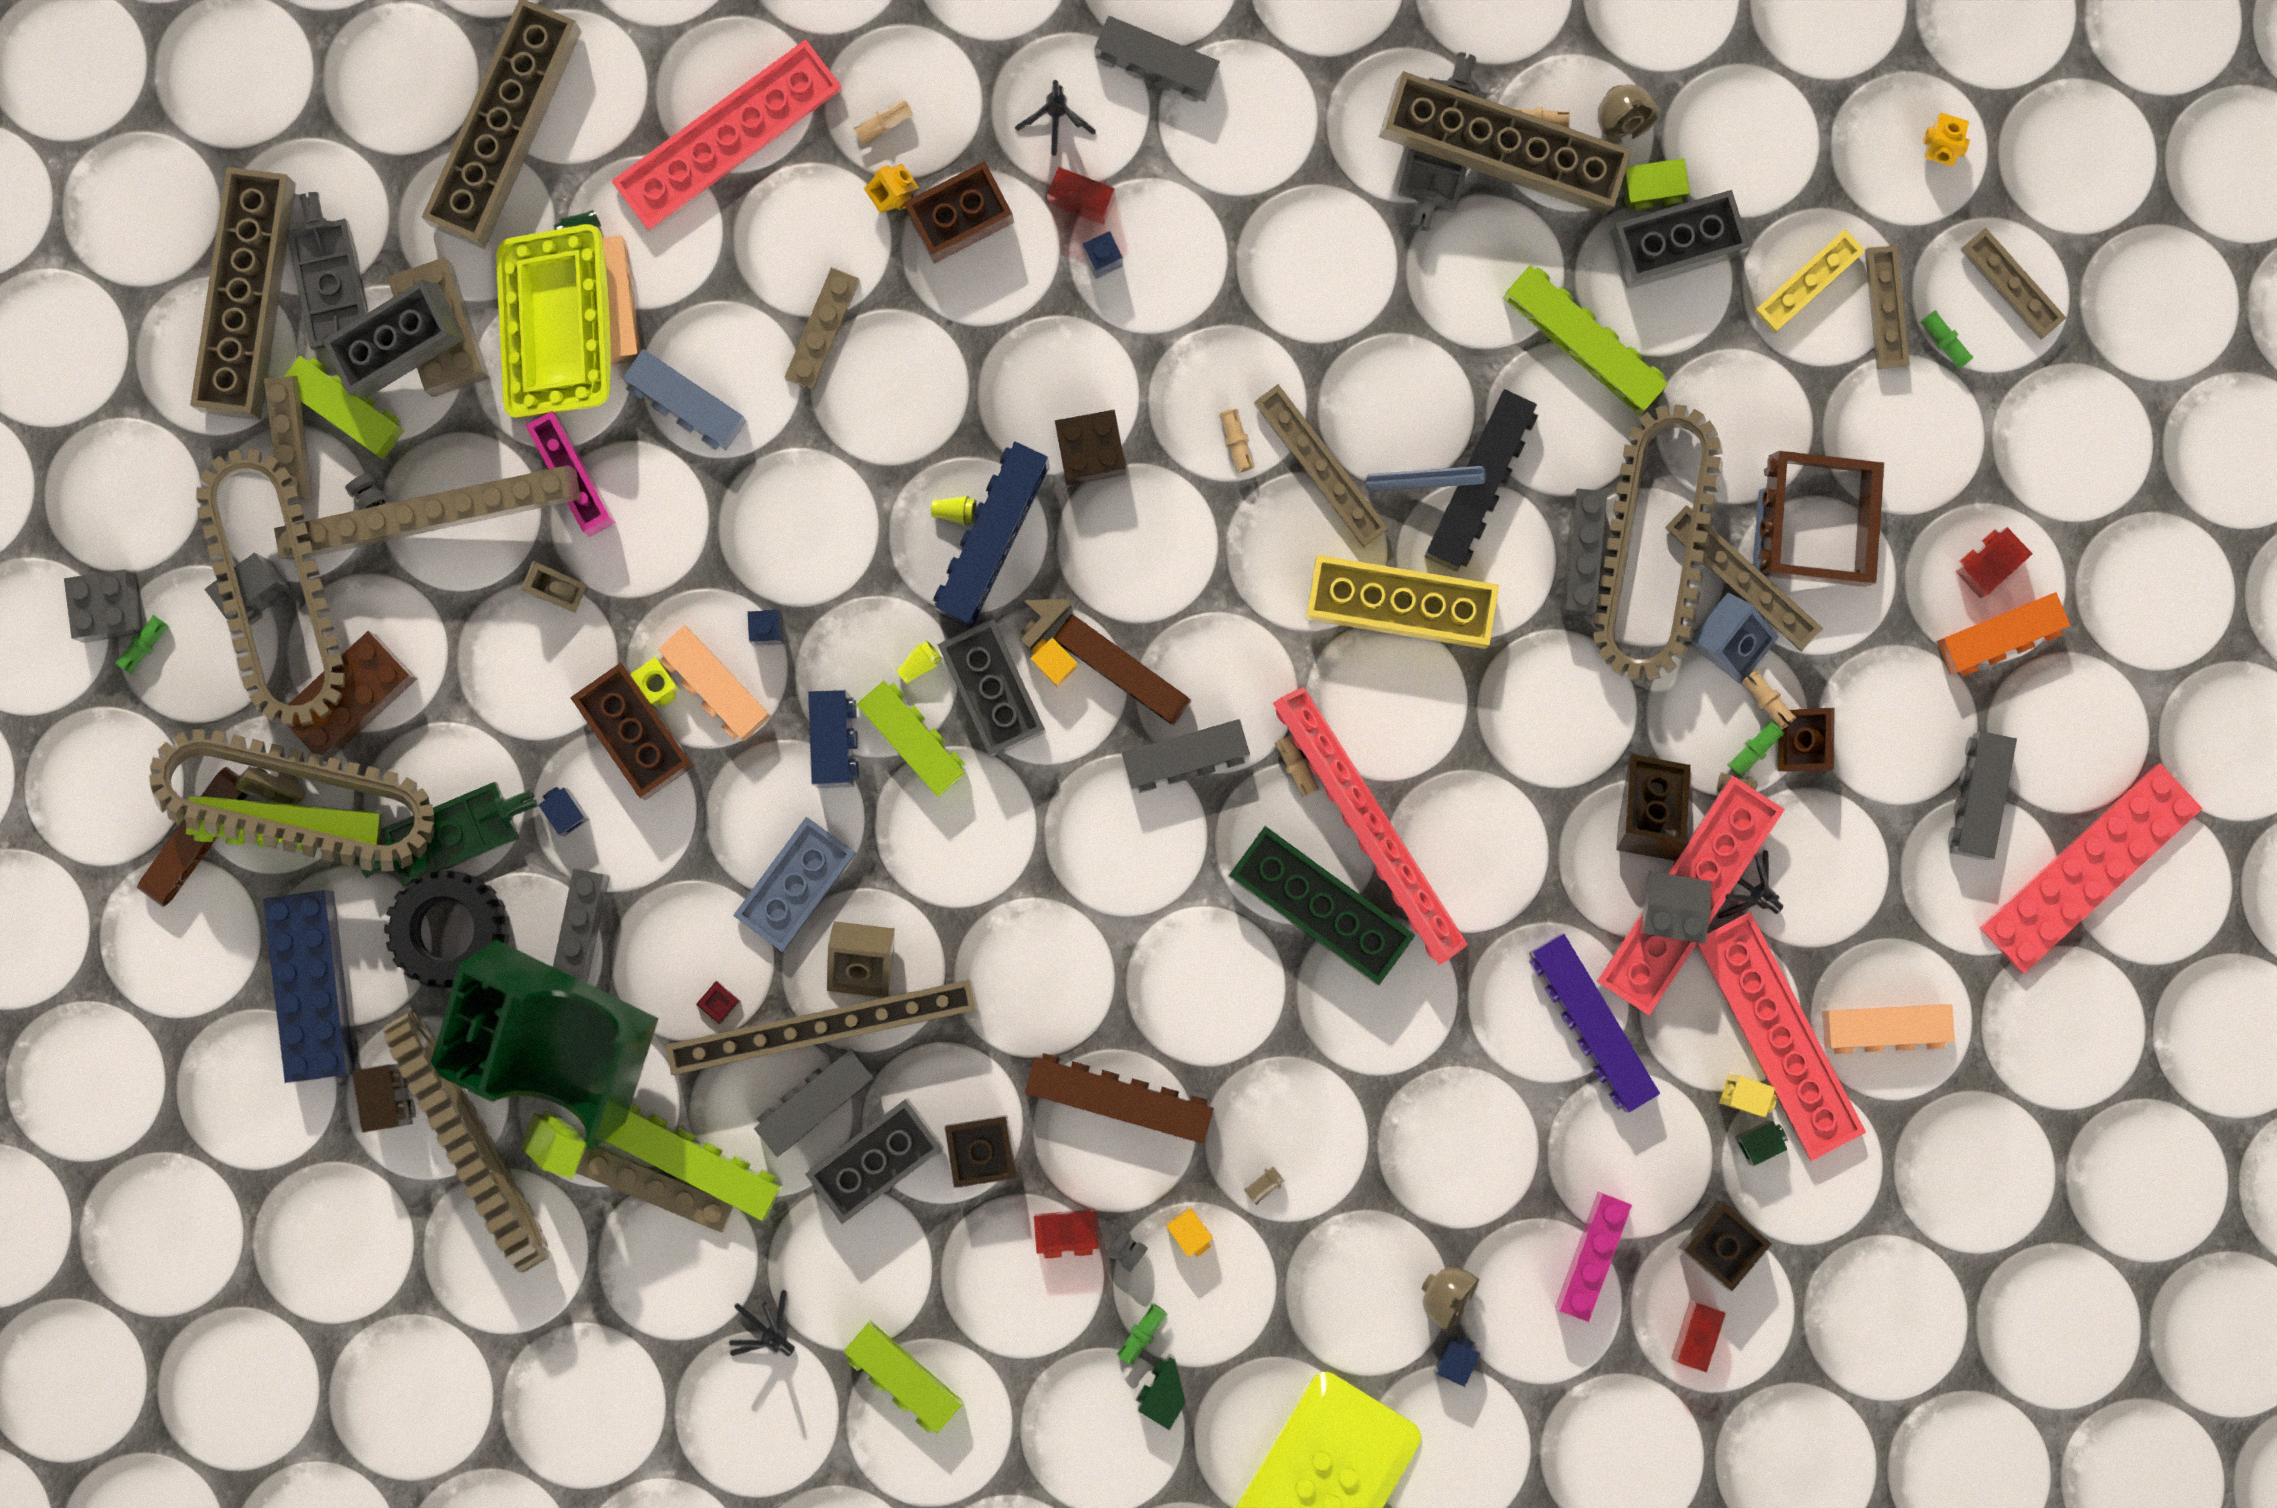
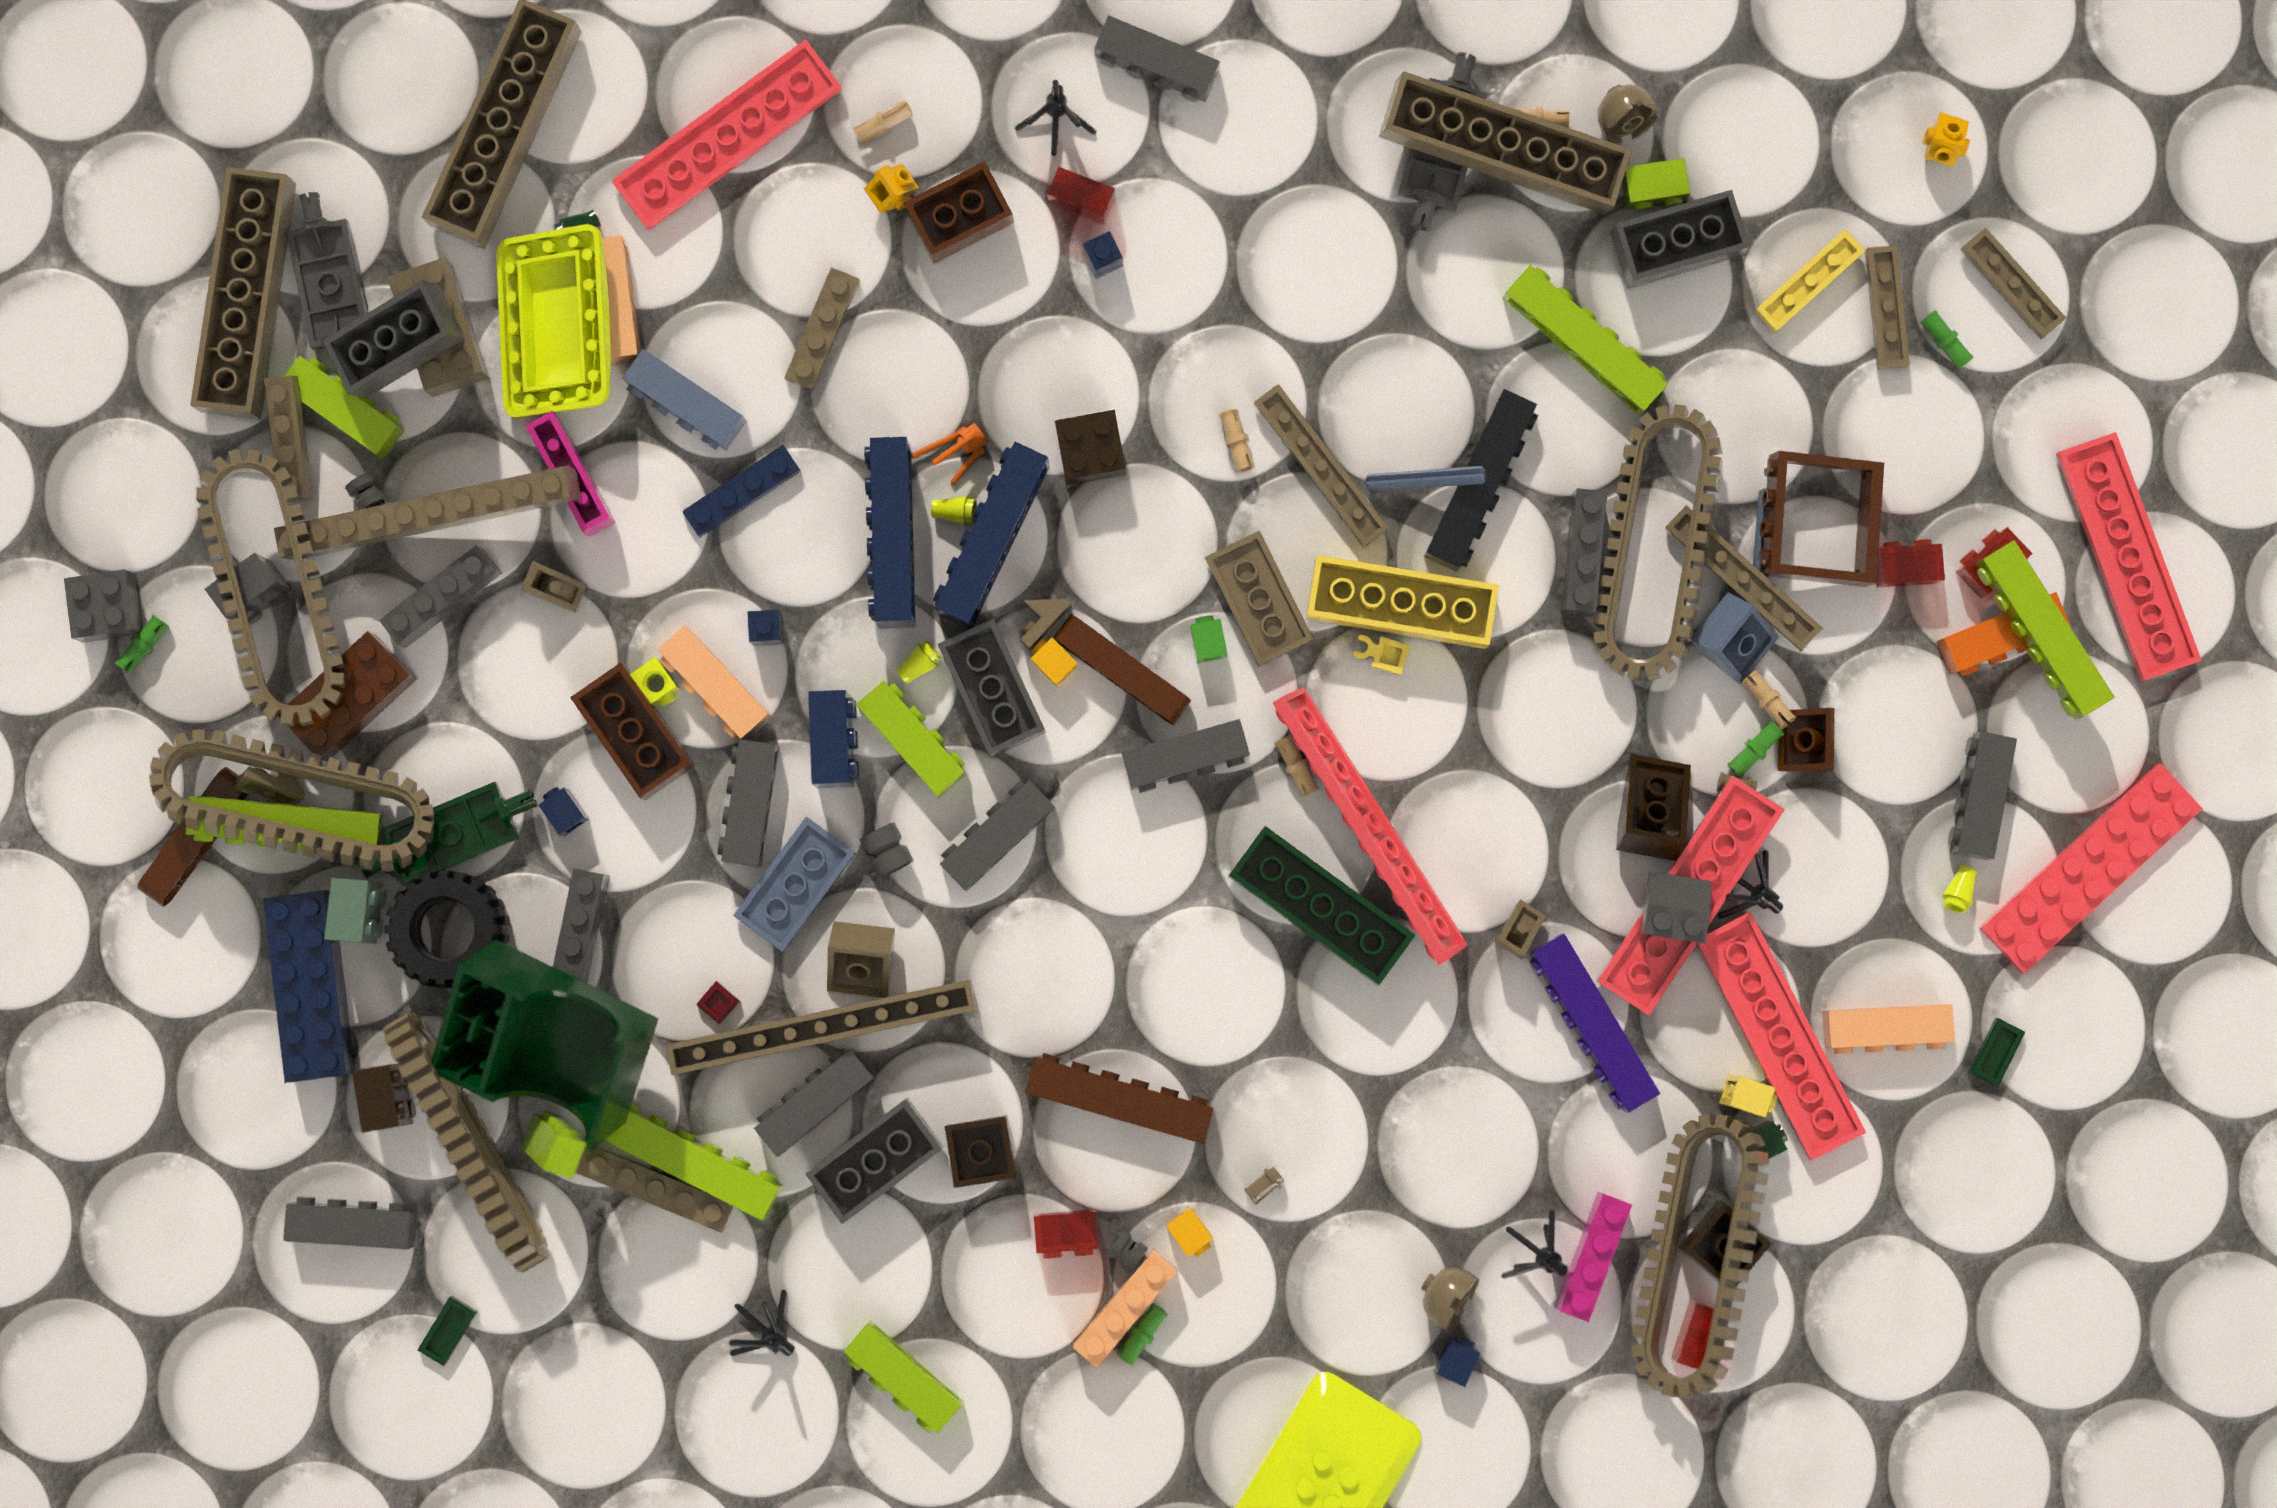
(349, 1224): none -> dark grey brick
(355, 910): none -> sand green brick
(440, 596): none -> dark grey brick
(447, 1330): none -> dark green tile
(741, 491): none -> dark blue plate
(749, 803): none -> dark grey brick
(886, 849): none -> dark grey wheel
(892, 532): none -> dark blue brick
(968, 439): none -> orange plant
(997, 835): none -> dark grey brick
(1124, 1307): none -> light nougat brick
(1165, 1396): dark green slope -> none
(1208, 639): none -> bright green brick
(1259, 598): none -> dark tan plate
(1387, 655): none -> light yellow plate
(1520, 929): none -> dark tan slope
(1545, 1258): none -> black plant
(1703, 1378): none -> dark tan piece
(1910, 565): none -> clear red brick
(1960, 891): none -> neon yellow cone
(1996, 1052): none -> dark green tile
(2044, 631): none -> lime brick
(2128, 557): none -> coral plate

